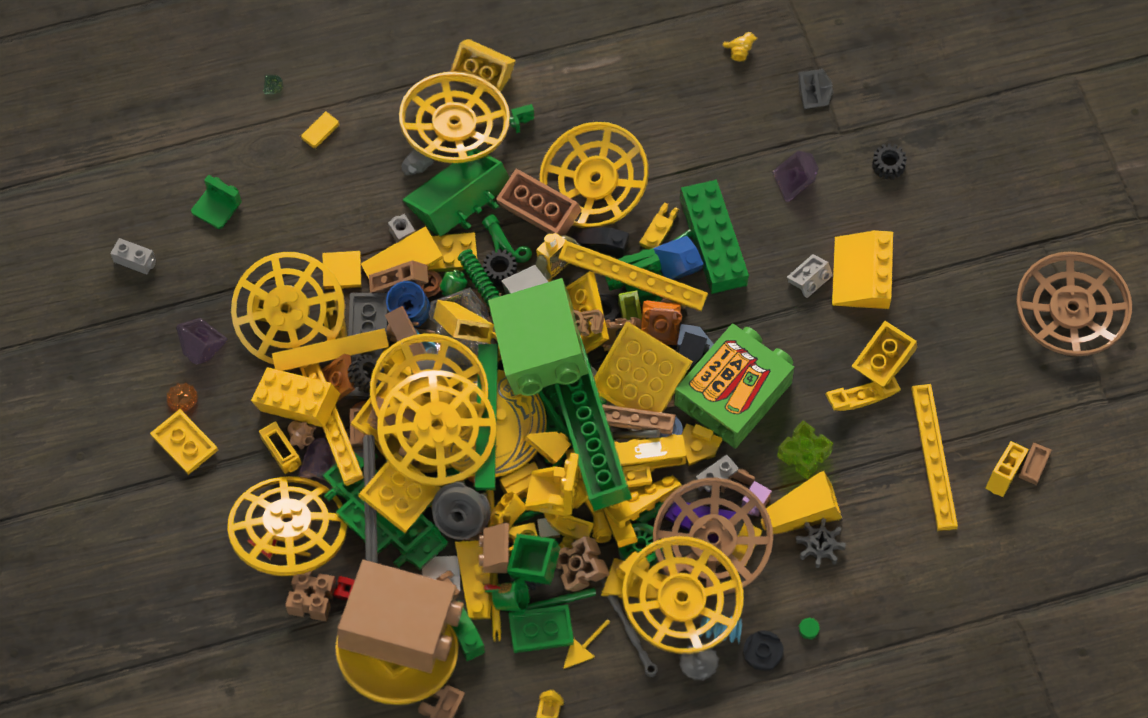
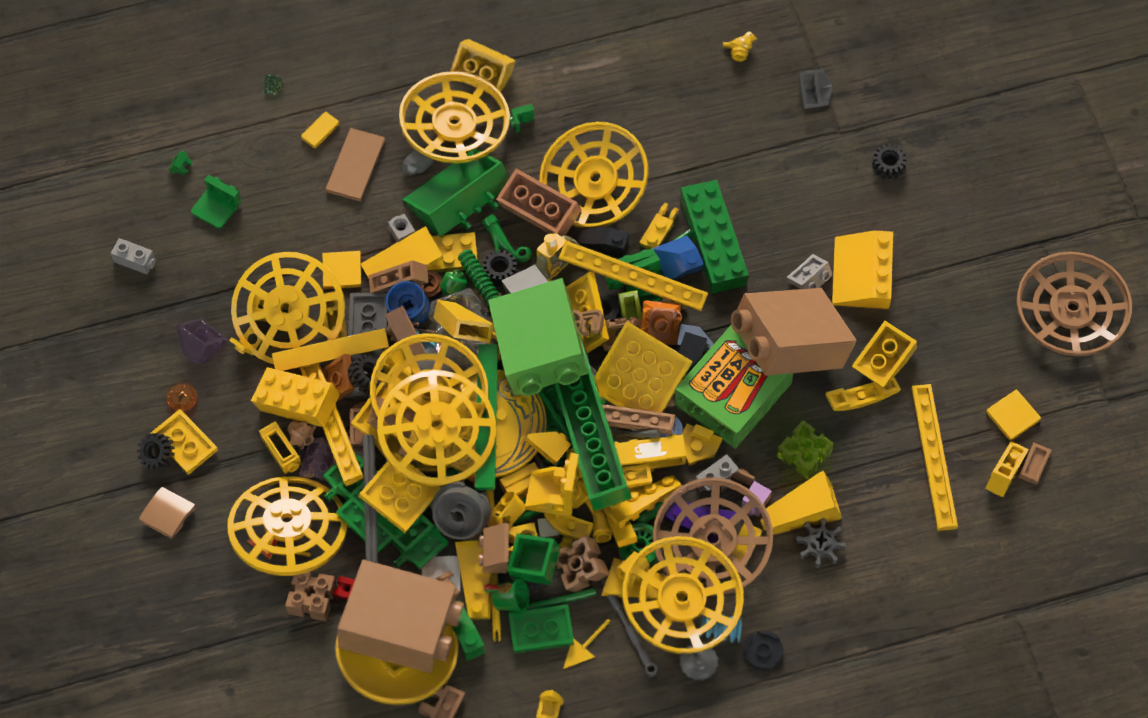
(146, 450): none -> black tyre
(166, 512): none -> medium nougat slope
(178, 161): none -> green tile
(241, 348): none -> yellow bracket
(355, 164): none -> medium nougat tile
(793, 331): none -> medium nougat brick
(796, 174): clear purple slope -> none
(809, 628): green tile -> none
(1013, 415): none -> yellow tile

